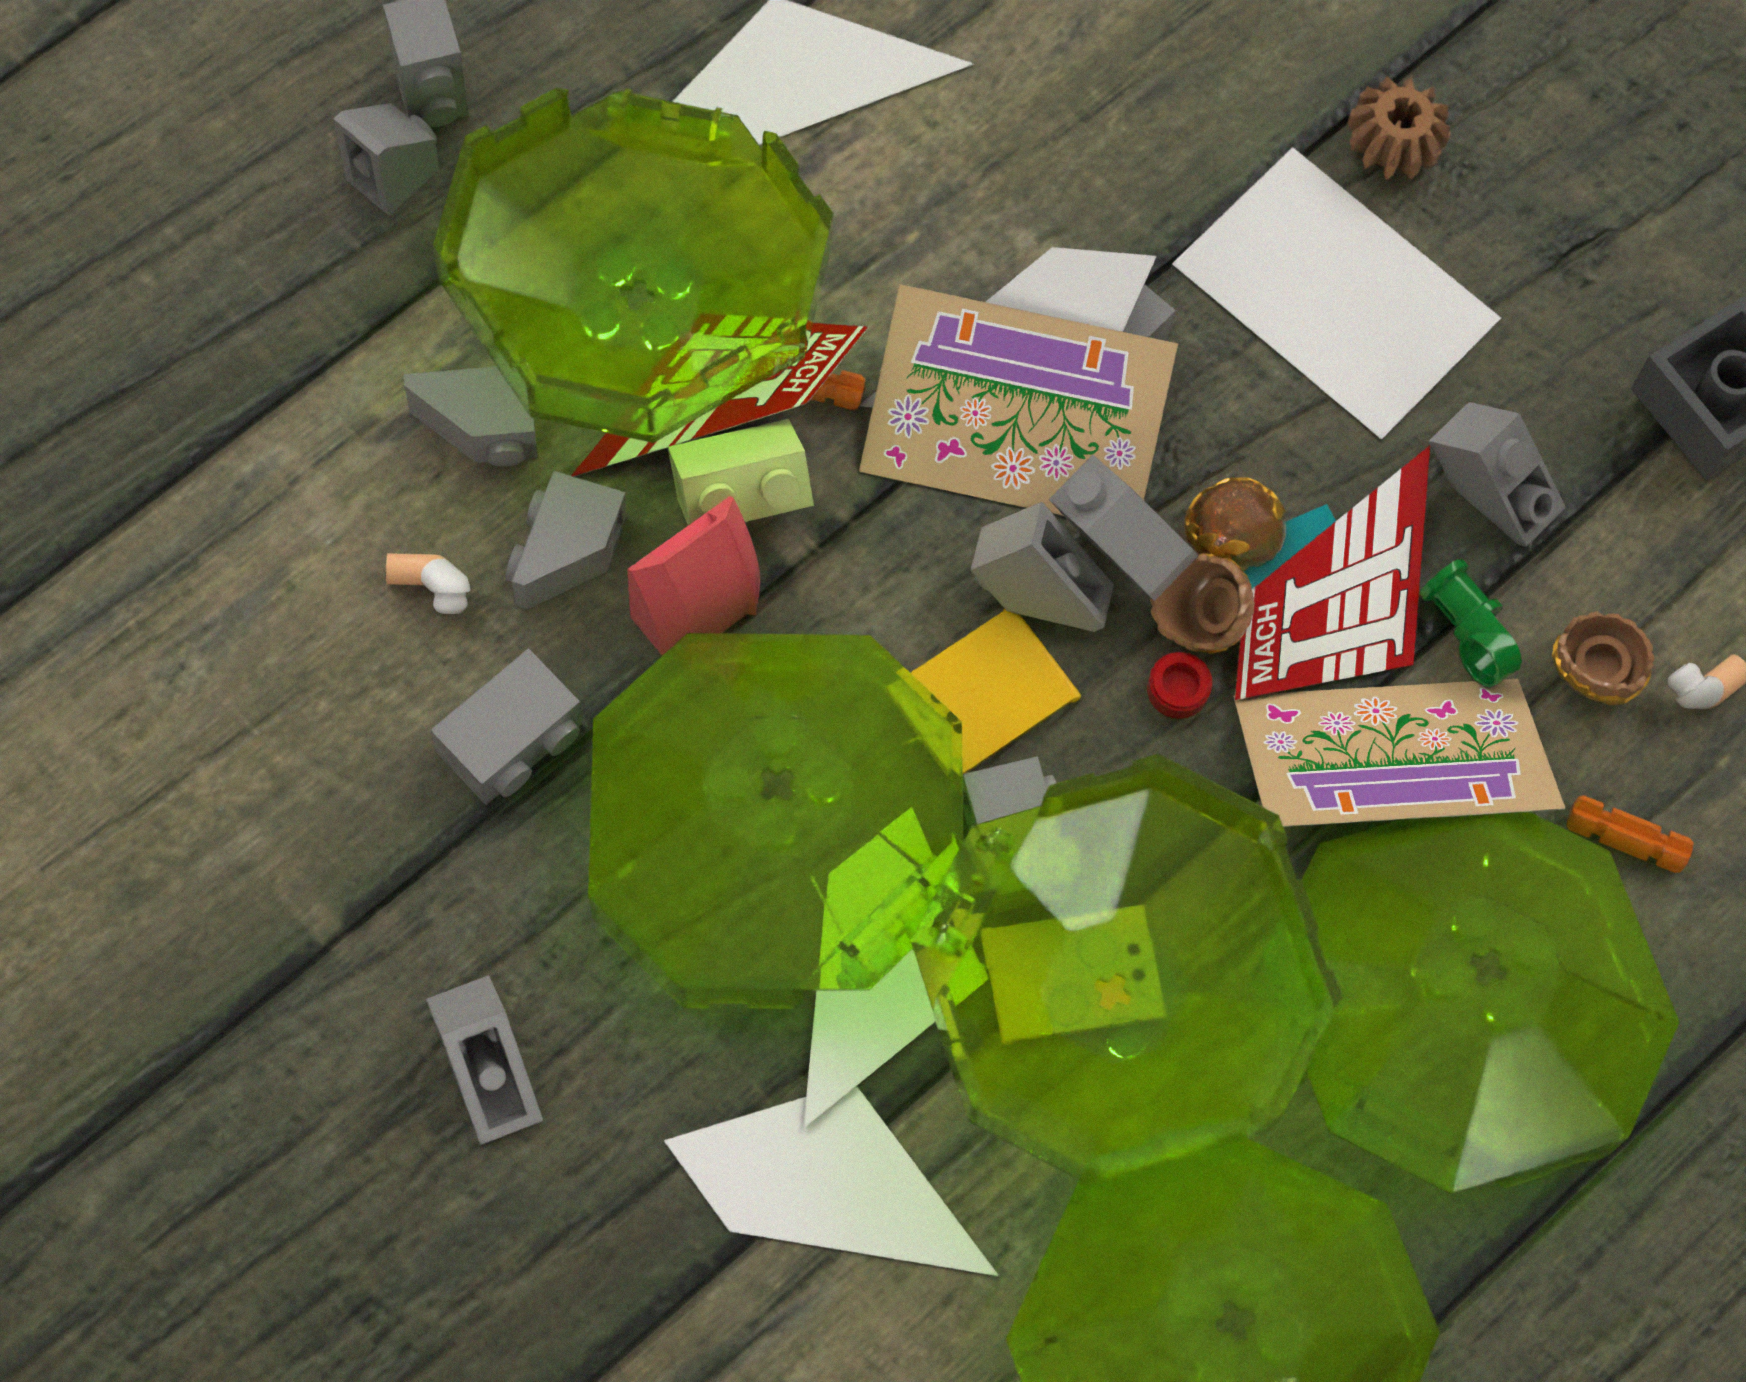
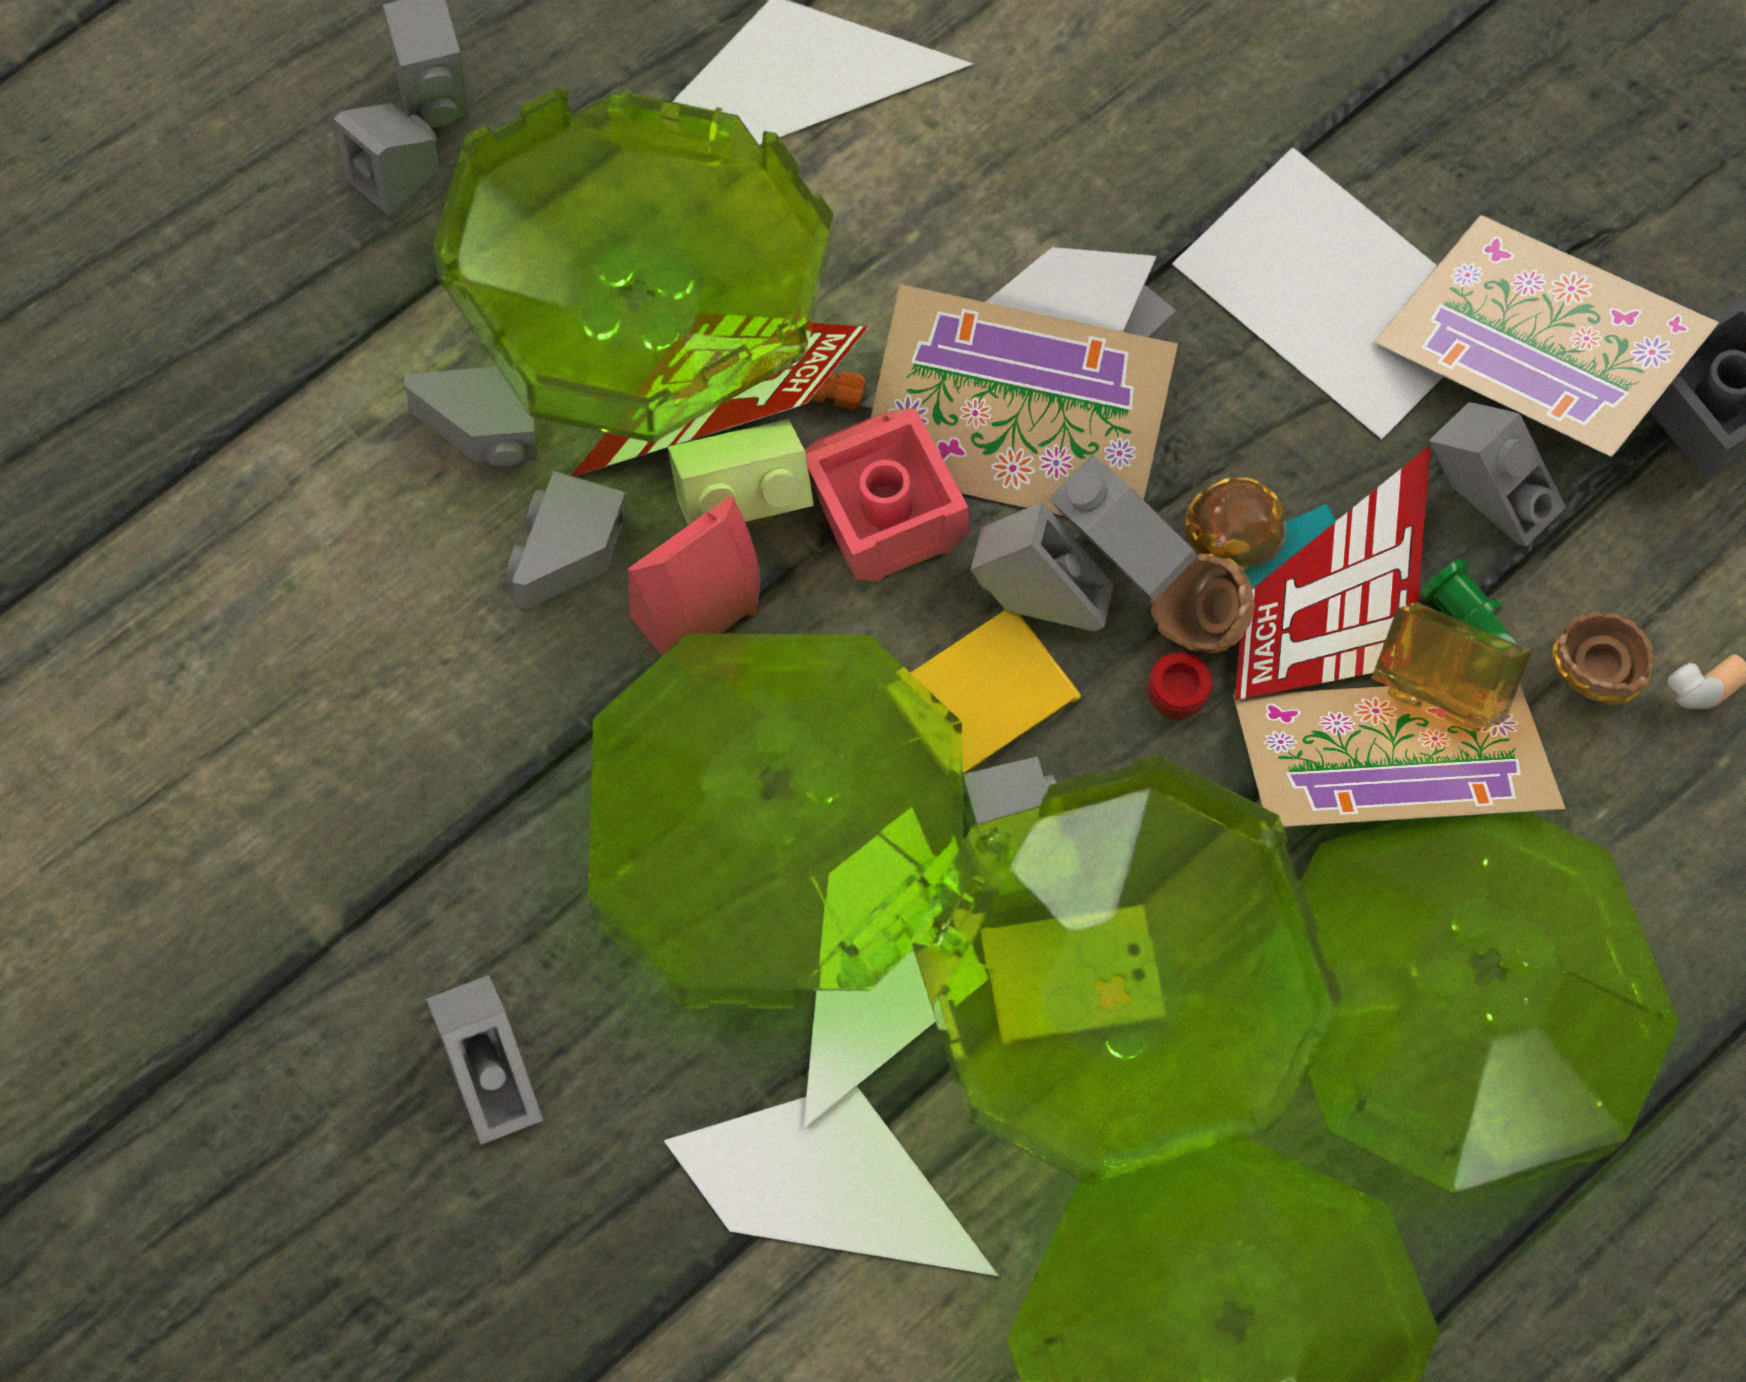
(434, 573): white arm -> none
(508, 728): light grey brick -> none
(887, 494): none -> coral slope
(1399, 128): medium nougat gear -> none
(1450, 667): none -> clear yellow brick
(1546, 334): none -> sticker
(1630, 834): orange axle -> none

